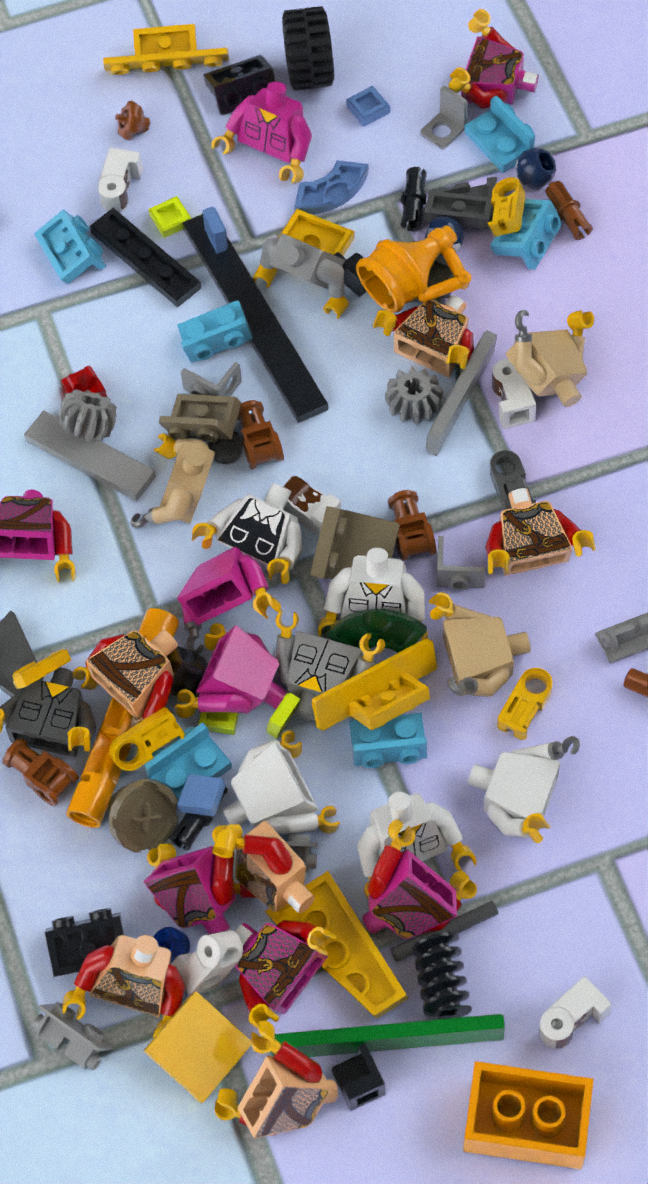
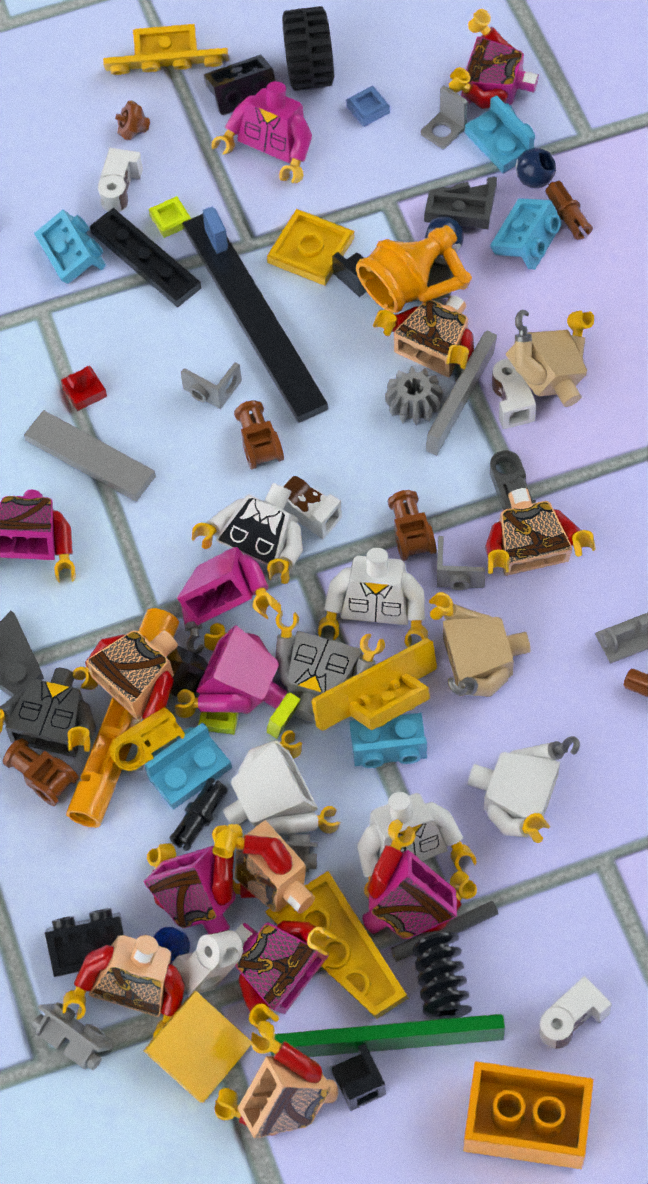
(34, 671): yellow tile -> none
(87, 415): light grey gear -> none
(142, 815): dark tan tile -> none
(184, 483): tan torso -> none
(201, 795): medium blue tile -> none
(202, 417): dark tan bracket -> none
(214, 332): medium azure bracket -> none
(227, 450): clear smoke tile -> none
(306, 263): light grey torso -> none
(333, 189): medium blue tile -> none
(348, 535): dark tan bracket -> none
(394, 627): dark green tile -> none
(413, 198): black pin -> none
(507, 209): yellow piece -> none
(523, 704): yellow piece -> none

